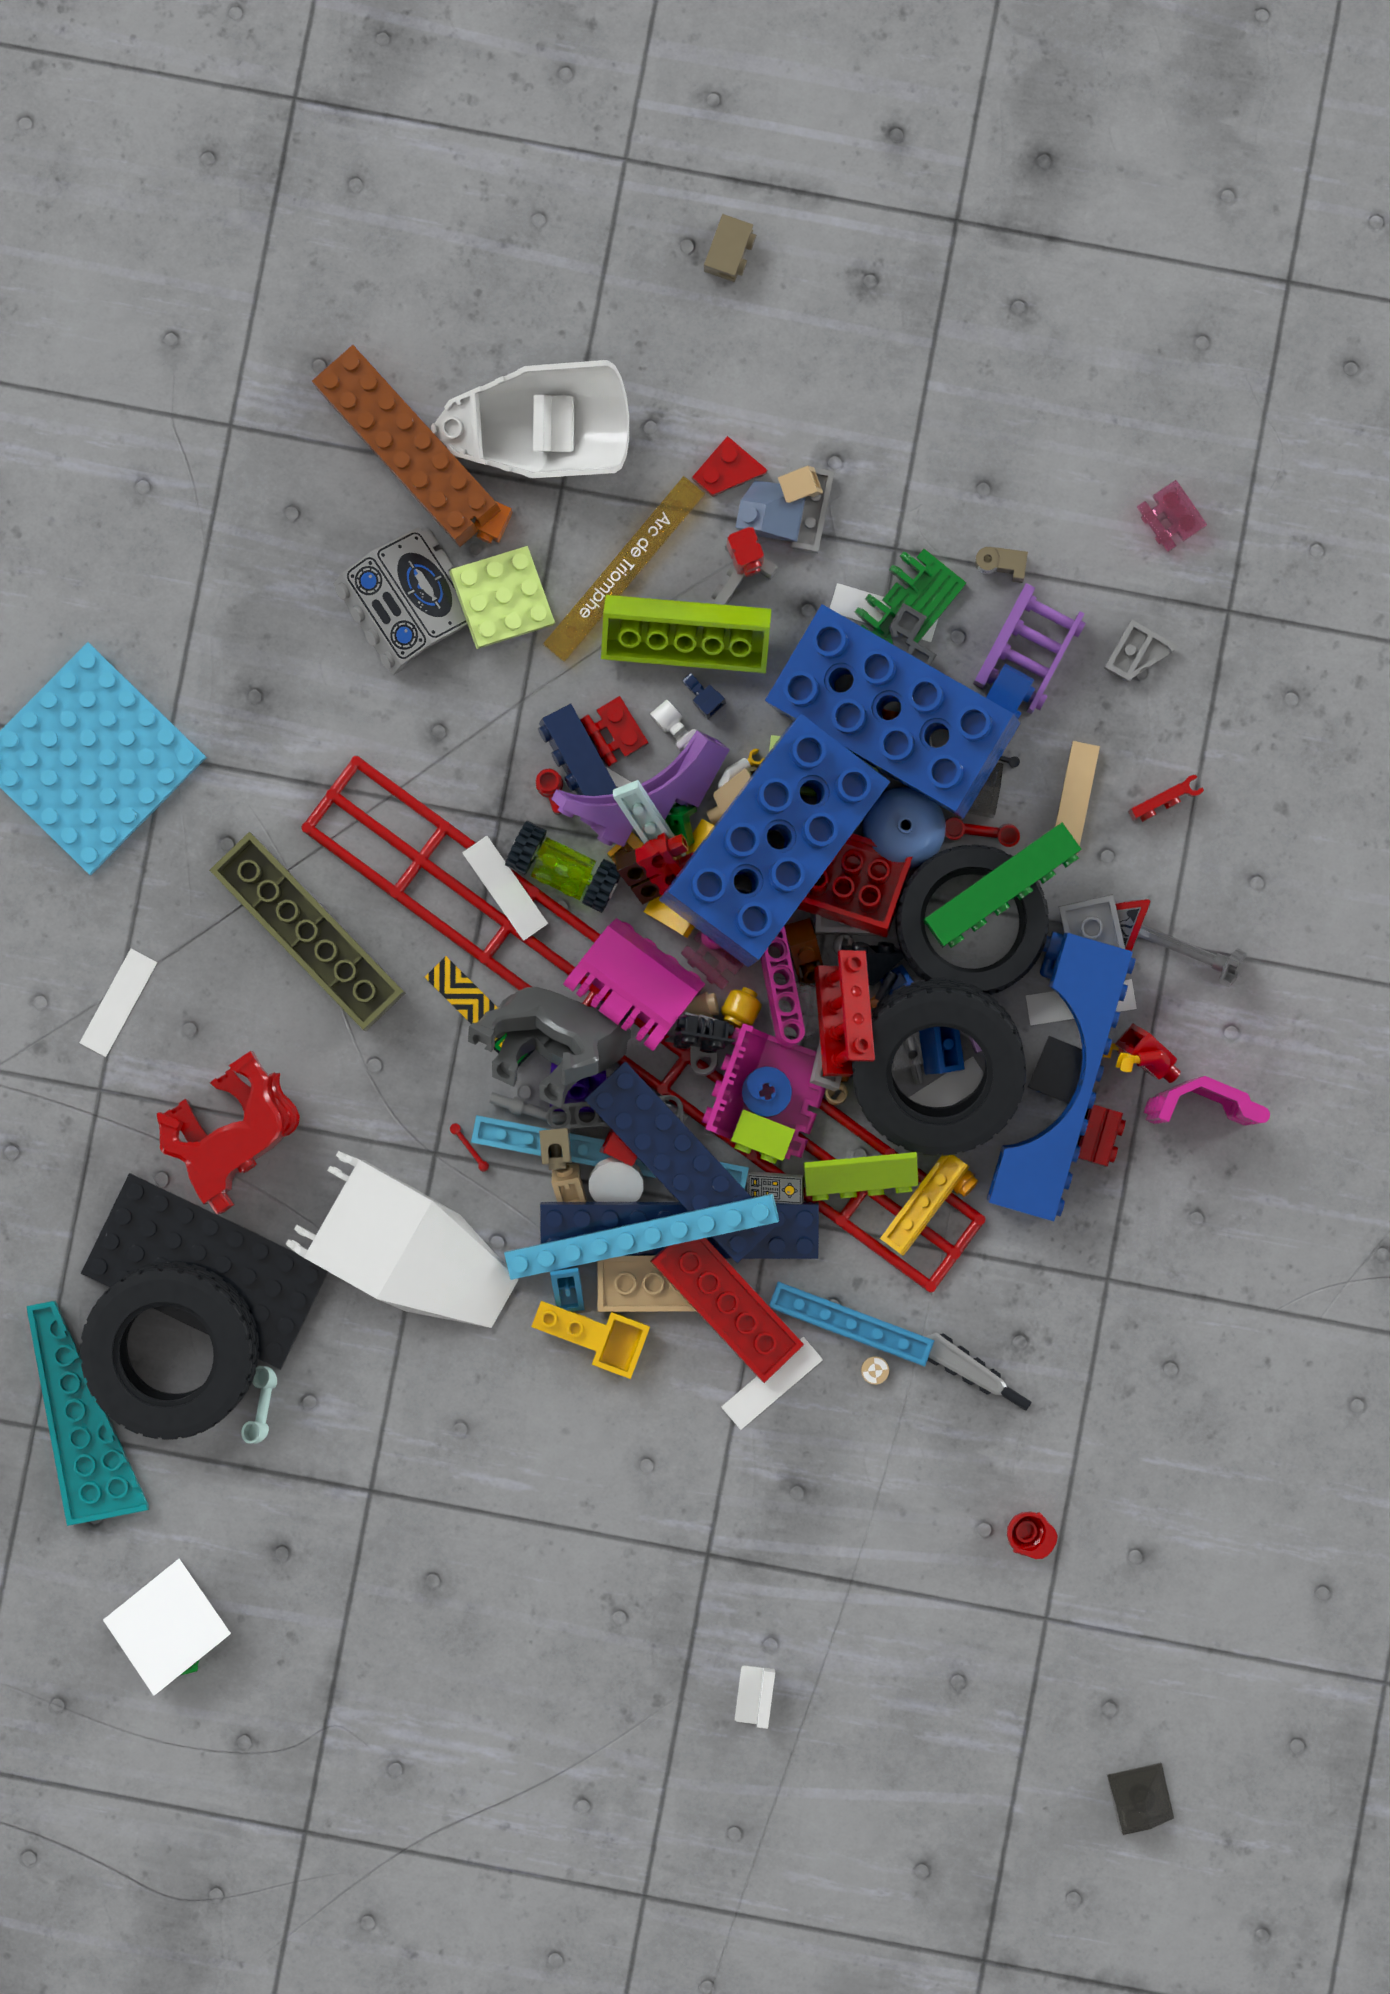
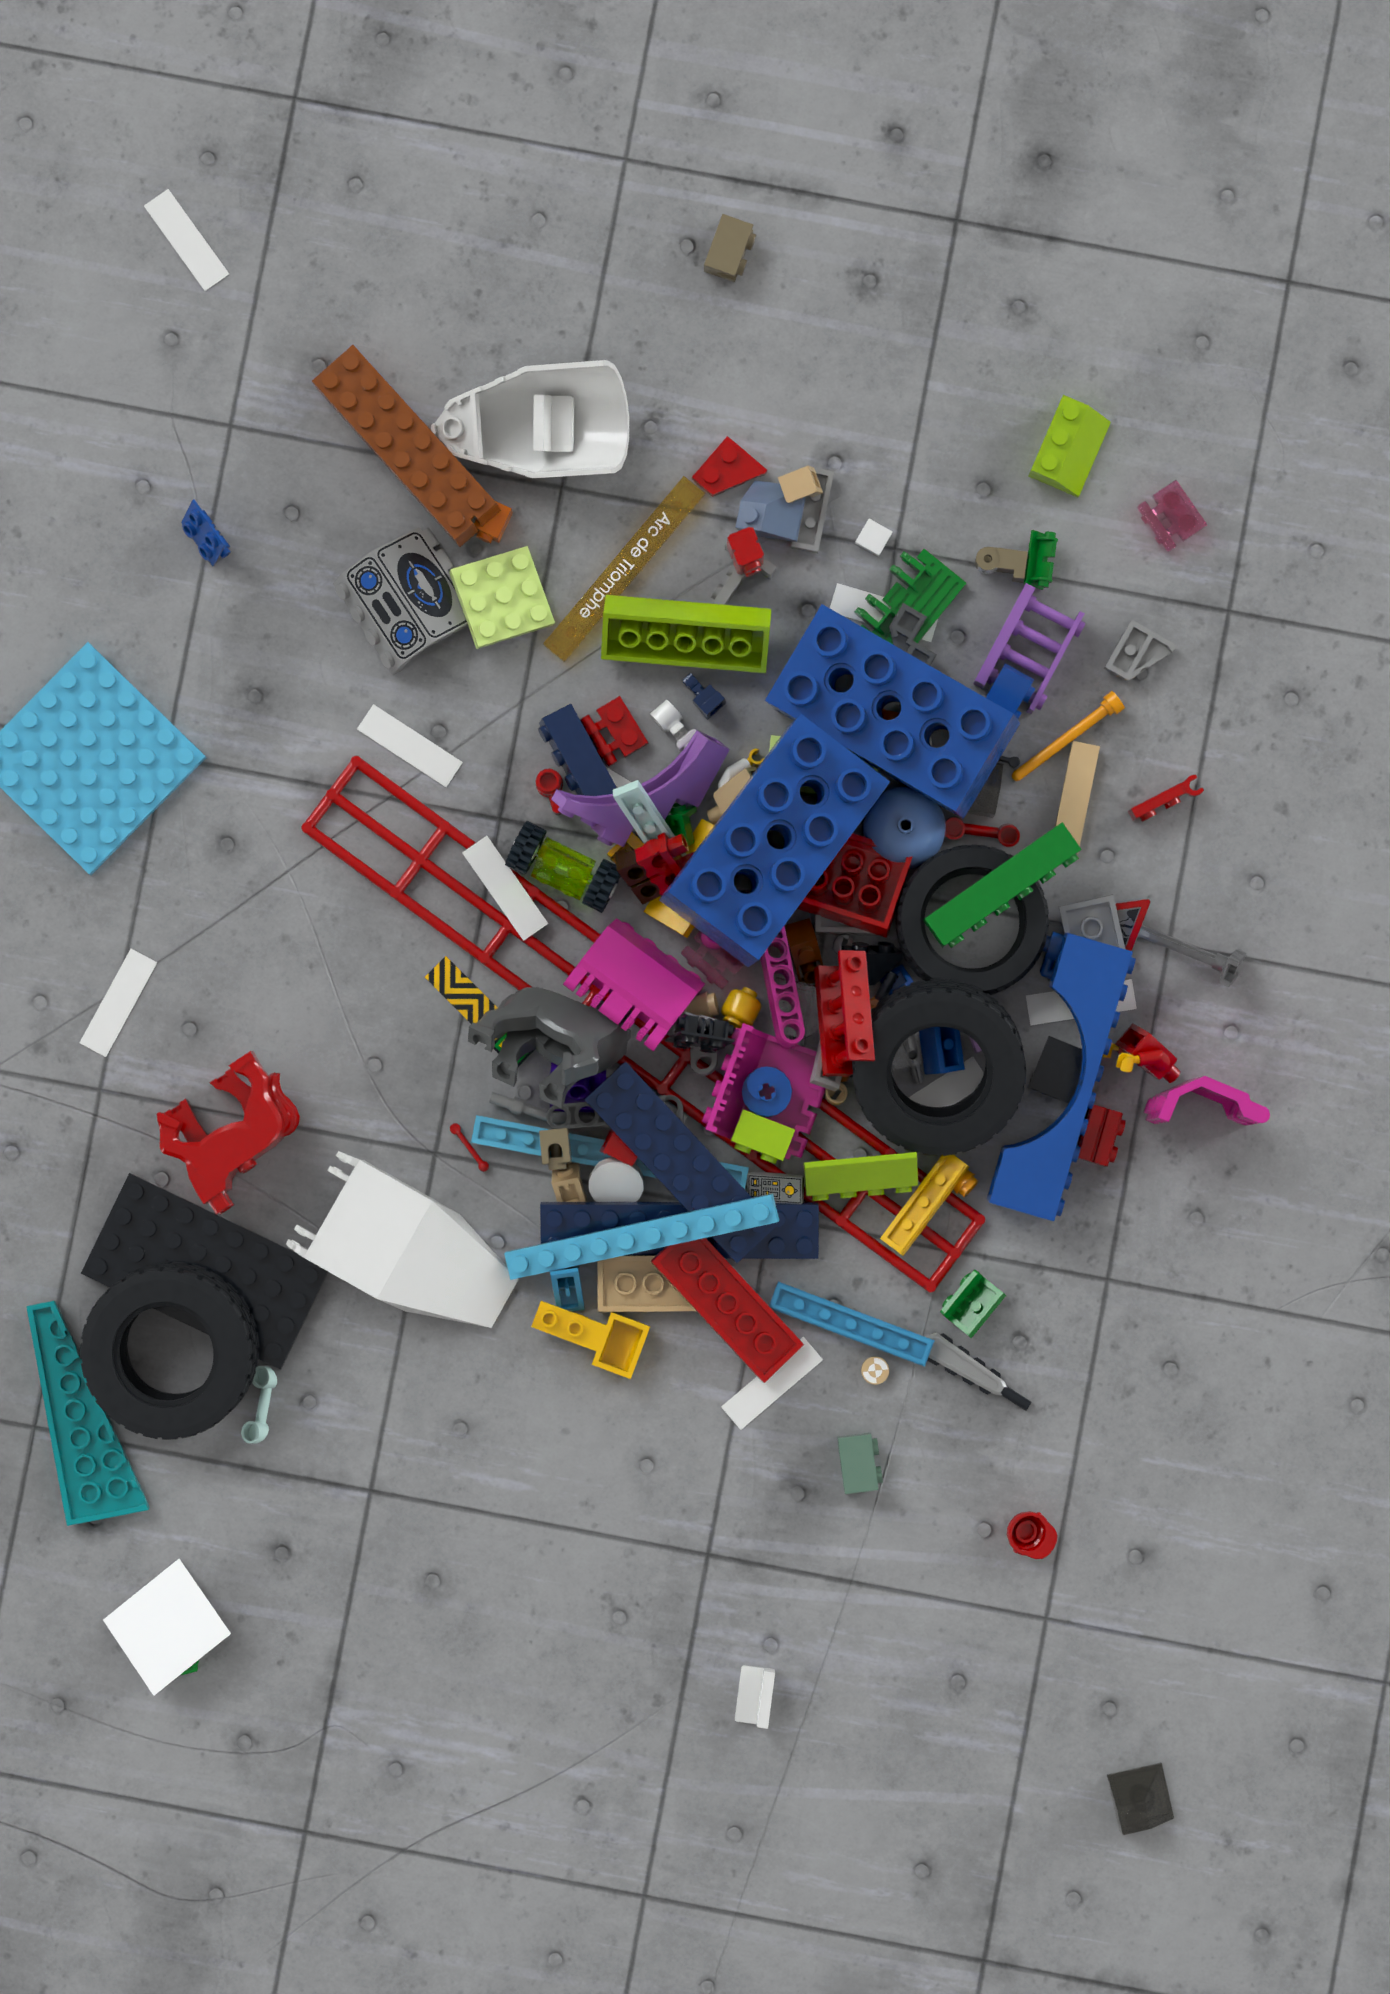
(186, 239): none -> white sticker
(200, 528): none -> blue hinge
(307, 931): olive brick -> none
(409, 745): none -> white sticker
(858, 1463): none -> sand green brick
(873, 537): none -> white tile
(972, 1303): none -> green bracket
(1038, 570): none -> green hinge
(1070, 446): none -> lime slope
(1109, 706): none -> light orange piece

